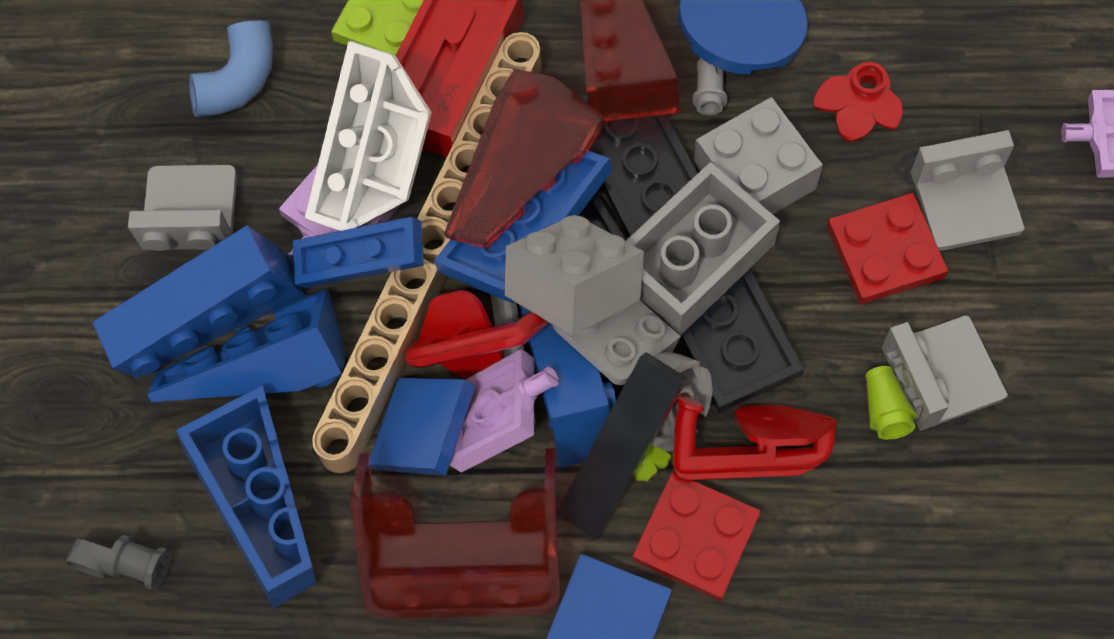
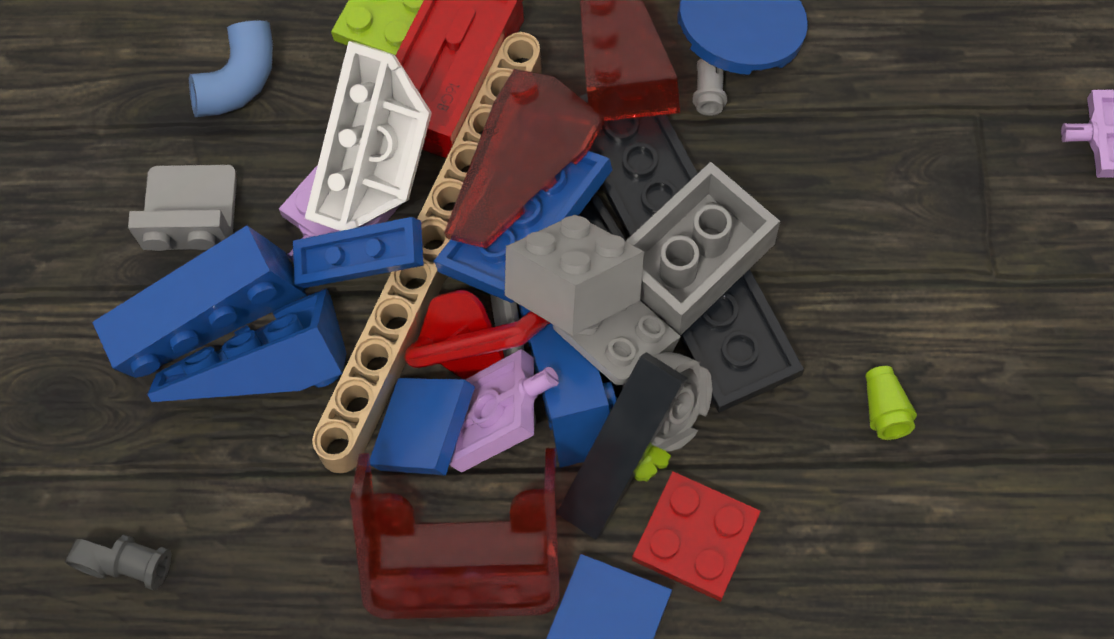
(249, 486): blue wedge -> none
(762, 156): light grey brick -> none
(763, 425): red piece -> none
(857, 106): red plate -> none
(886, 248): red plate -> none
(943, 370): light grey bracket -> none
(967, 190): light grey bracket -> none

